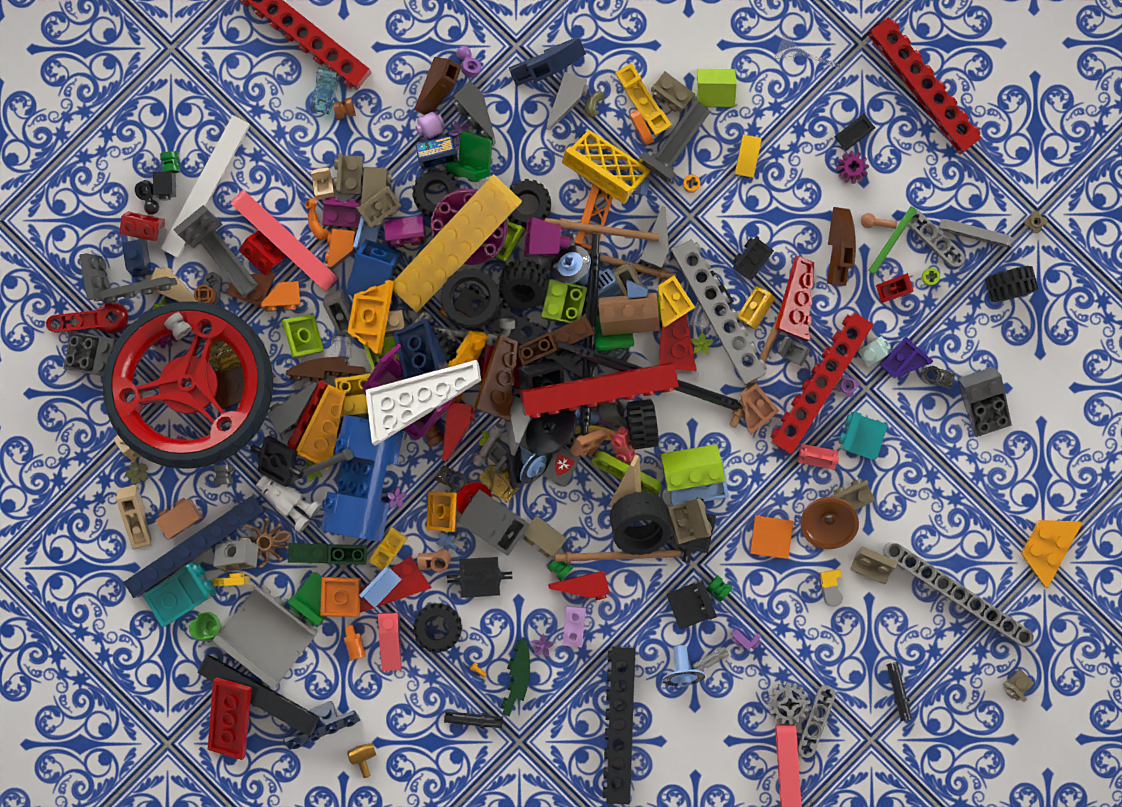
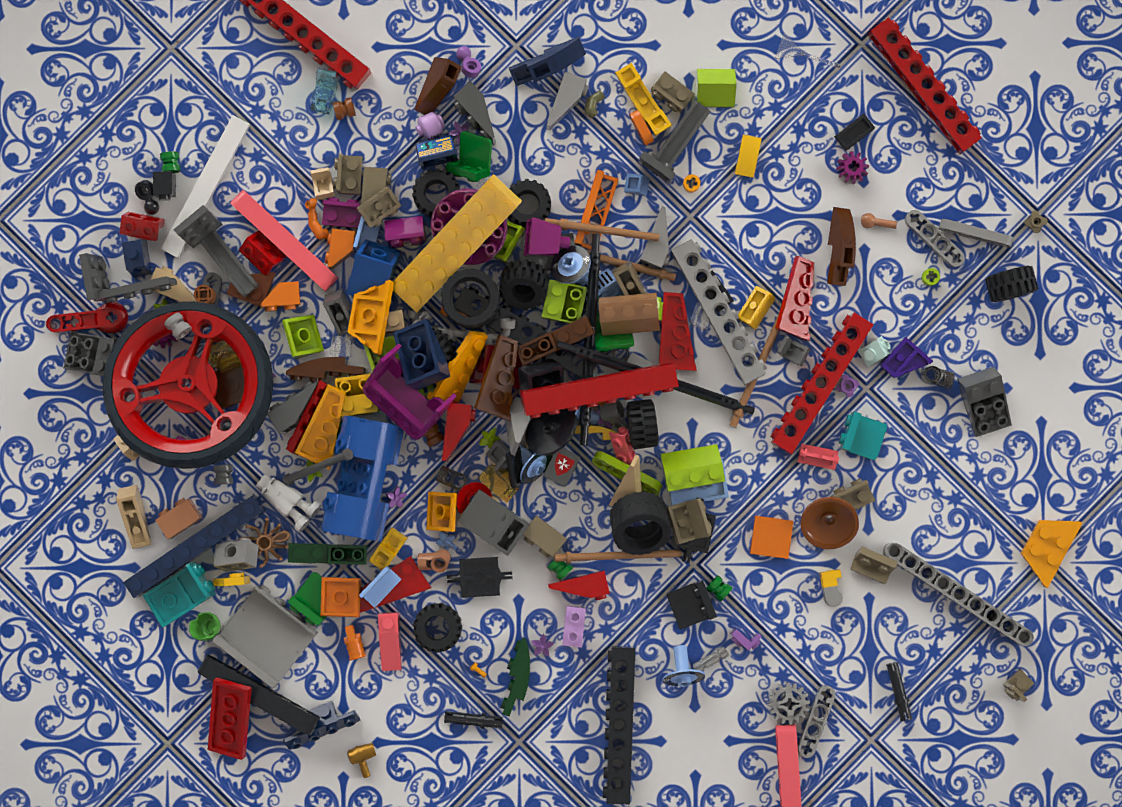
(137, 472): olive plant -> none
(277, 461): black plate -> none
(405, 401): white wing -> none
(496, 432): light grey bar -> none
(588, 443): nougat wing -> none
(598, 174): yellow fence -> none
(635, 290): medium blue slope -> none
(672, 301): yellow wing -> none
(701, 344): lime plant -> none
(752, 259): black bracket -> none
(756, 407): nougat wing -> none
(892, 240): bright green bar -> none
(894, 288): red slope -> none

